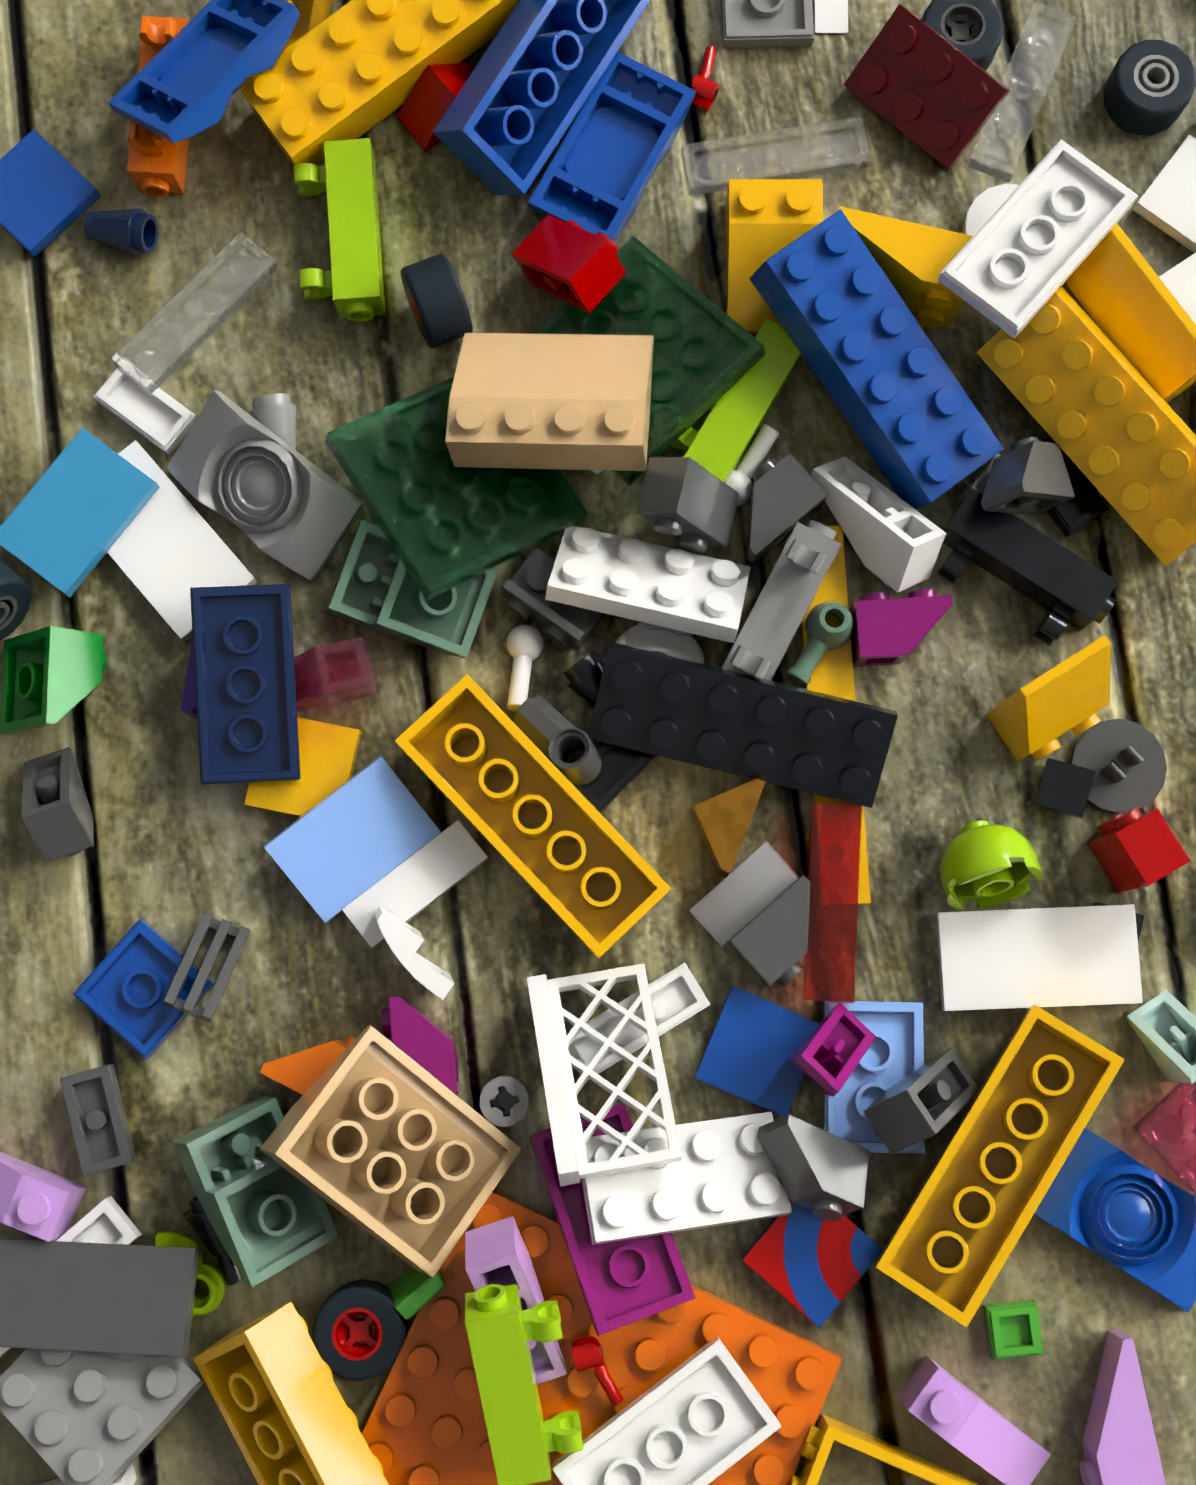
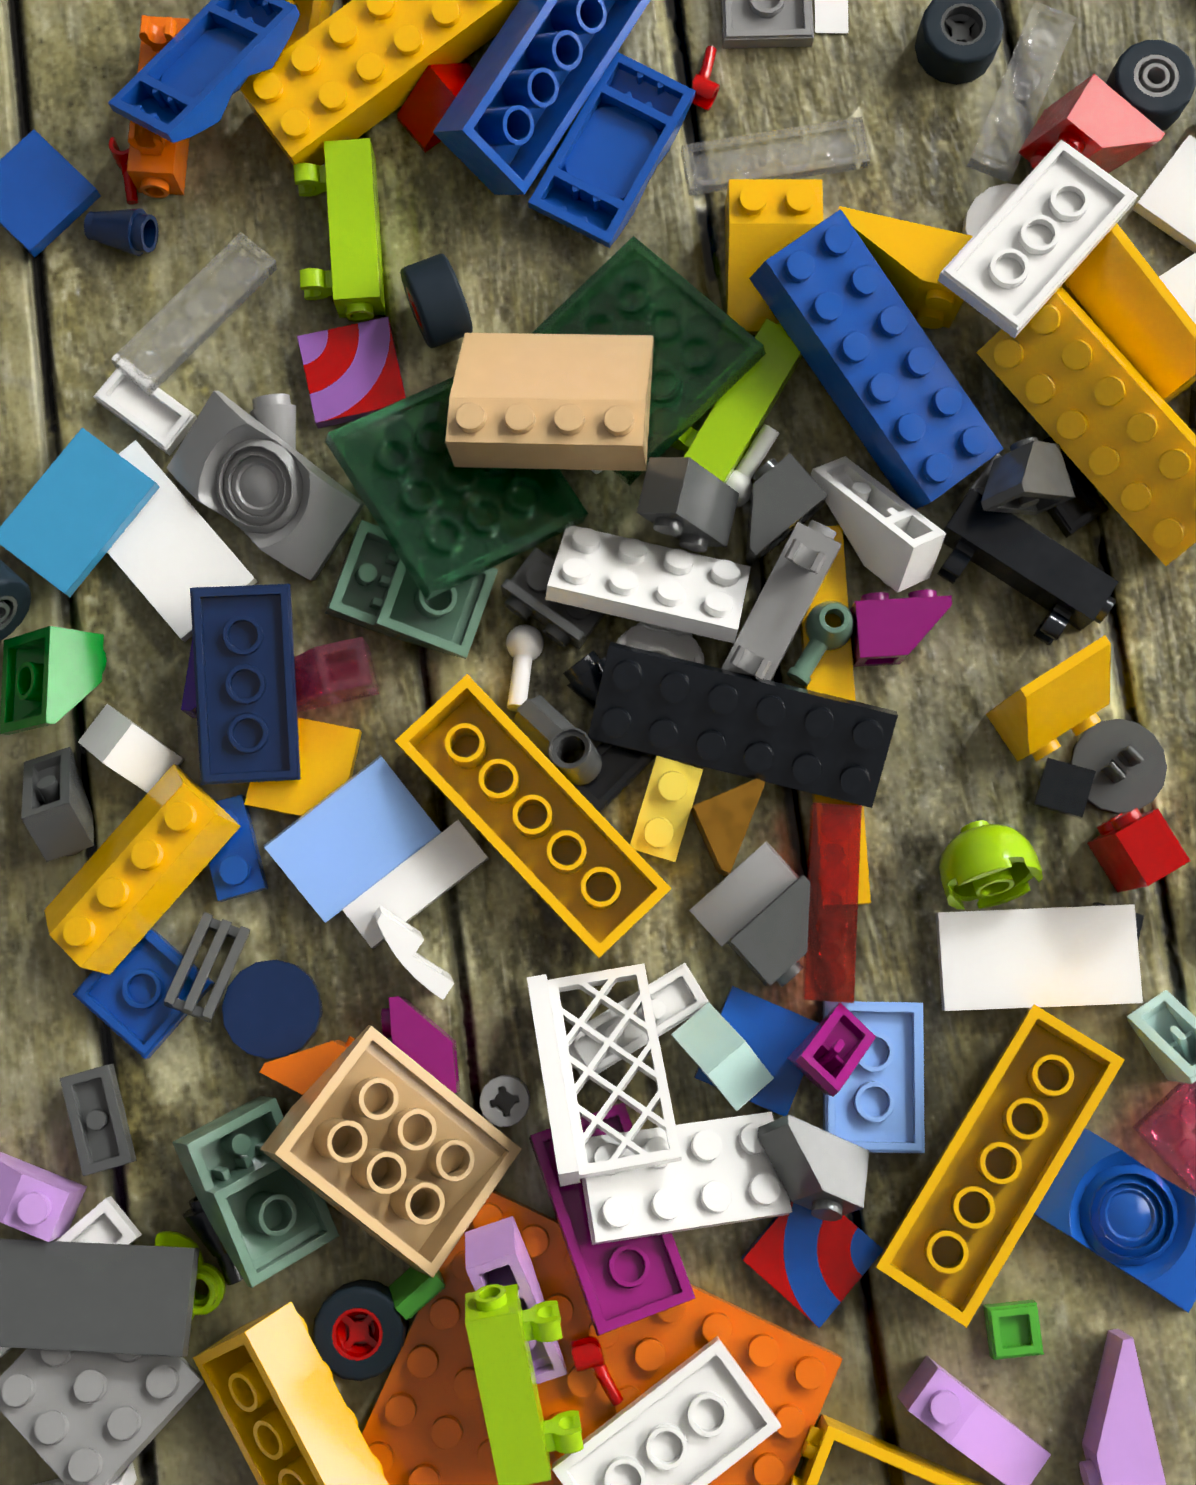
(121, 160): none -> red hand
(128, 749): none -> white slope
(138, 872): none -> yellow slope
(238, 865): none -> blue plate
(272, 1009): none -> dark blue tile
(351, 371): none -> tile
(570, 262): red brick -> none
(666, 808): none -> light yellow plate
(723, 1056): none -> light aqua slope
(921, 1102): dark grey slope -> none
(926, 86): dark red plate -> none
(1093, 123): none -> slope

